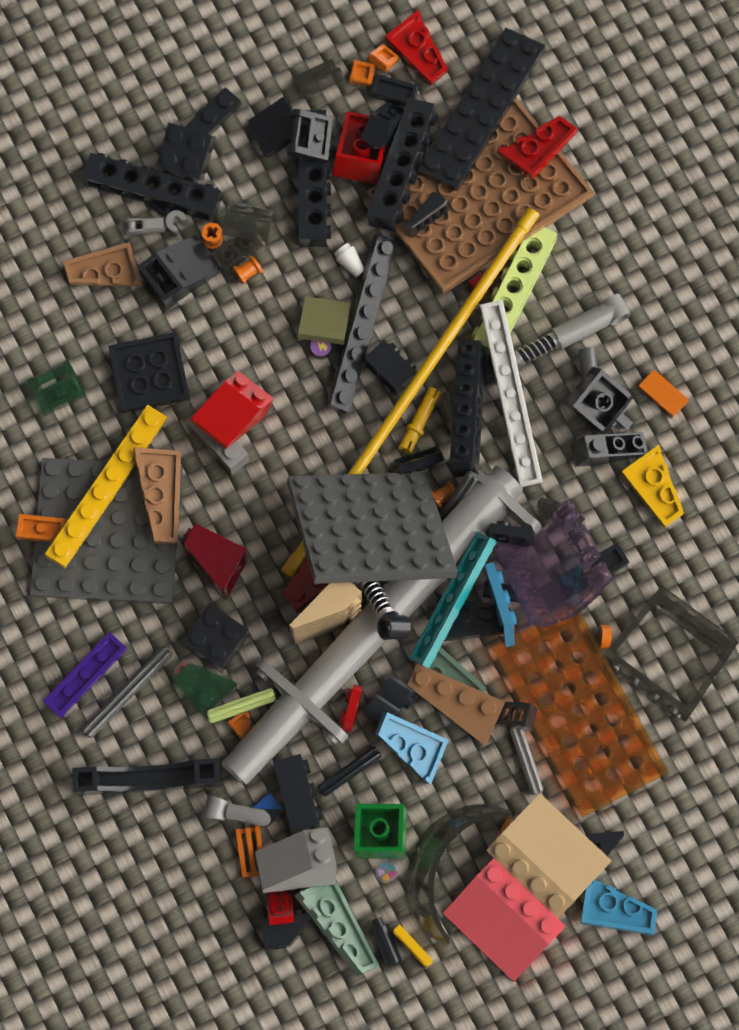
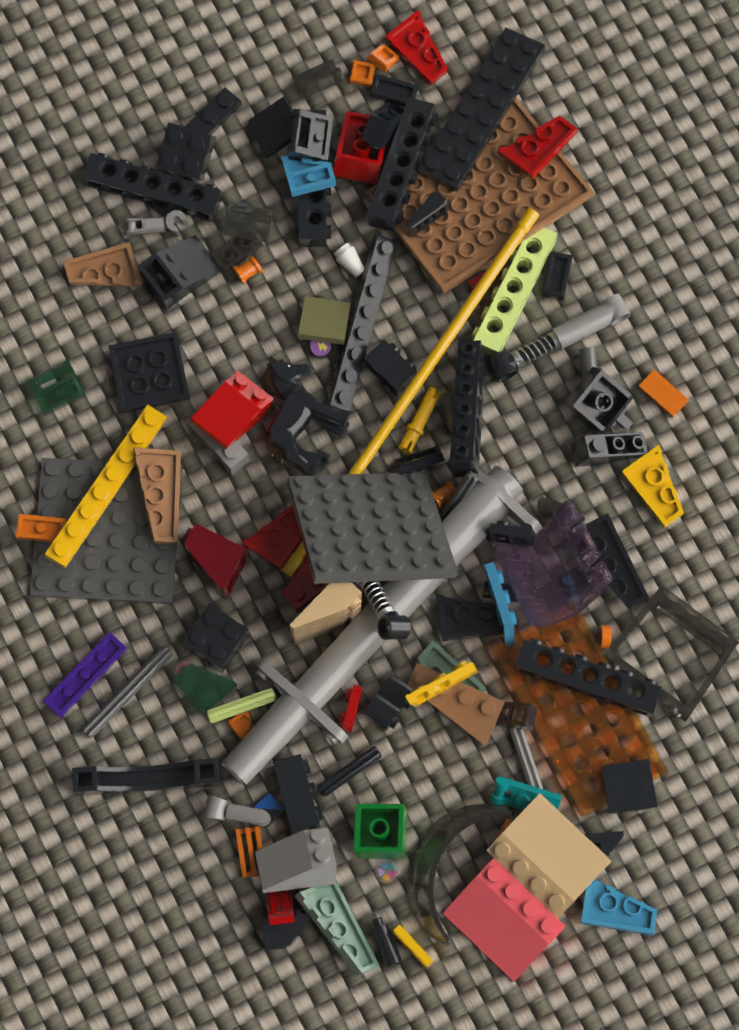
(215, 230): orange bush -> none
(277, 539): none -> red wing
(295, 415): none -> black animal
(307, 175): none -> dark azure wing
(412, 744): wing -> none
(441, 683): none -> yellow wing
(452, 600): teal plate -> none
(511, 393): white tile -> none
(521, 794): none -> teal plate
(557, 275): none -> black tile
(596, 689): none -> black brick
(625, 580): none -> black wing
(629, 786): none -> black tile

